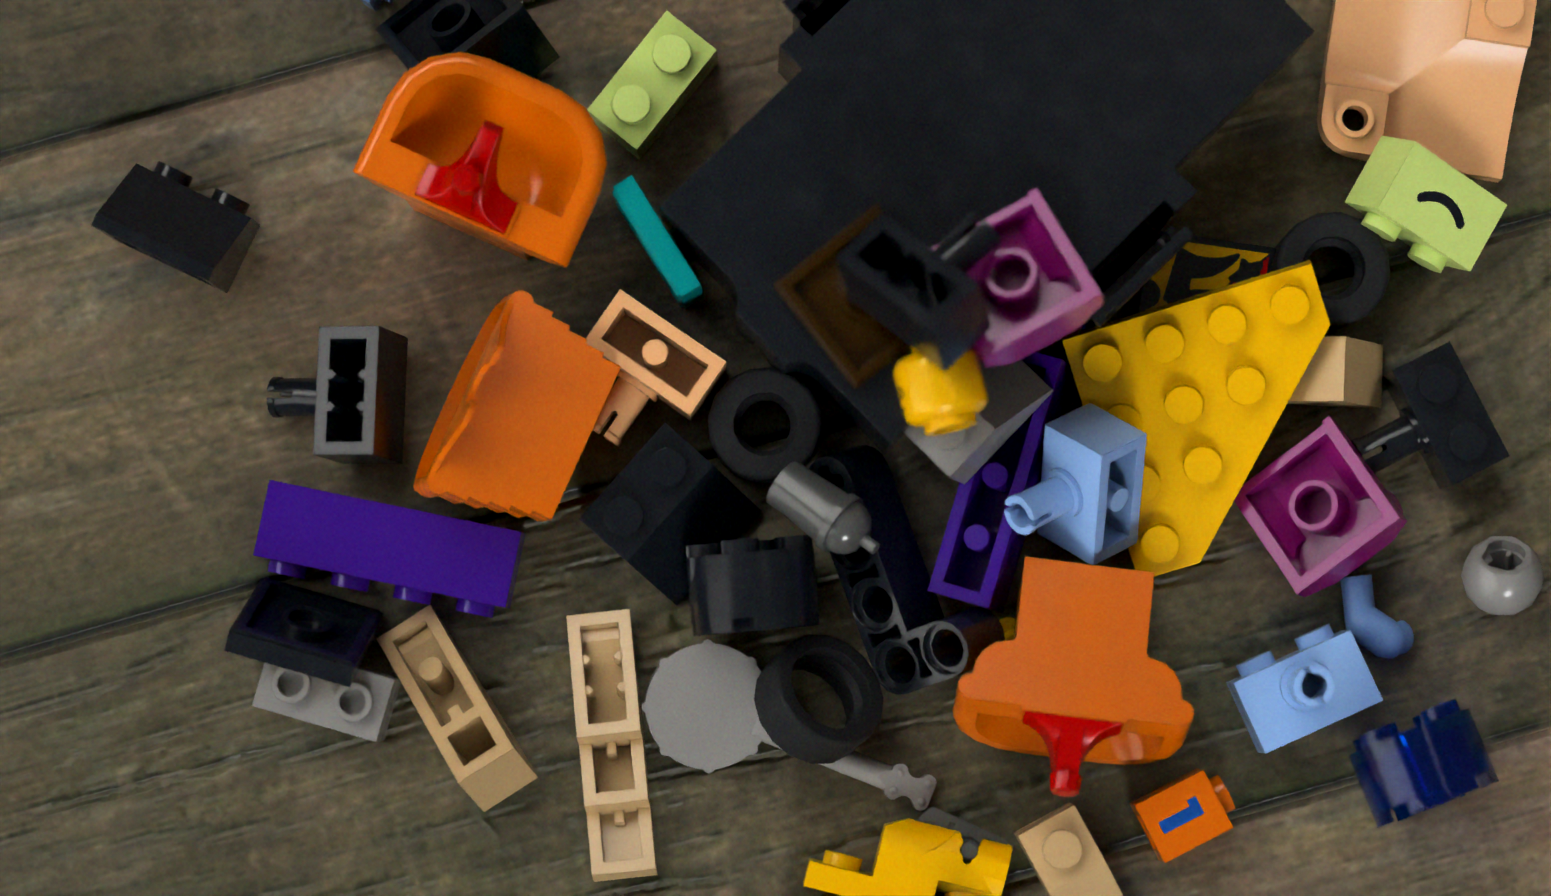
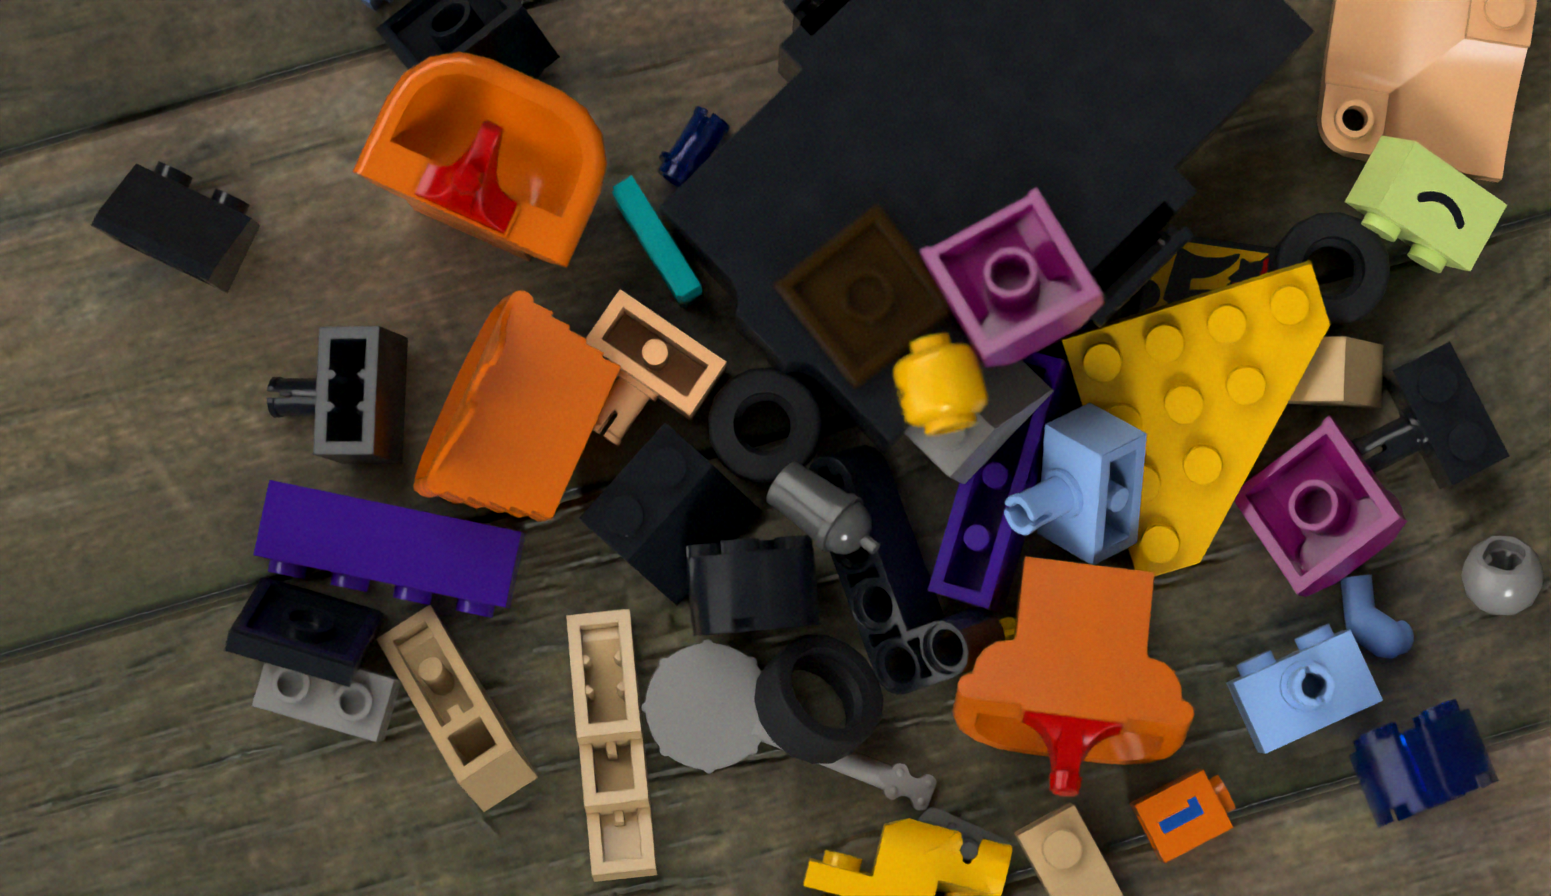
(653, 84): yellowish green brick -> none
(693, 146): none -> clear blue pin
(921, 290): black brick -> none

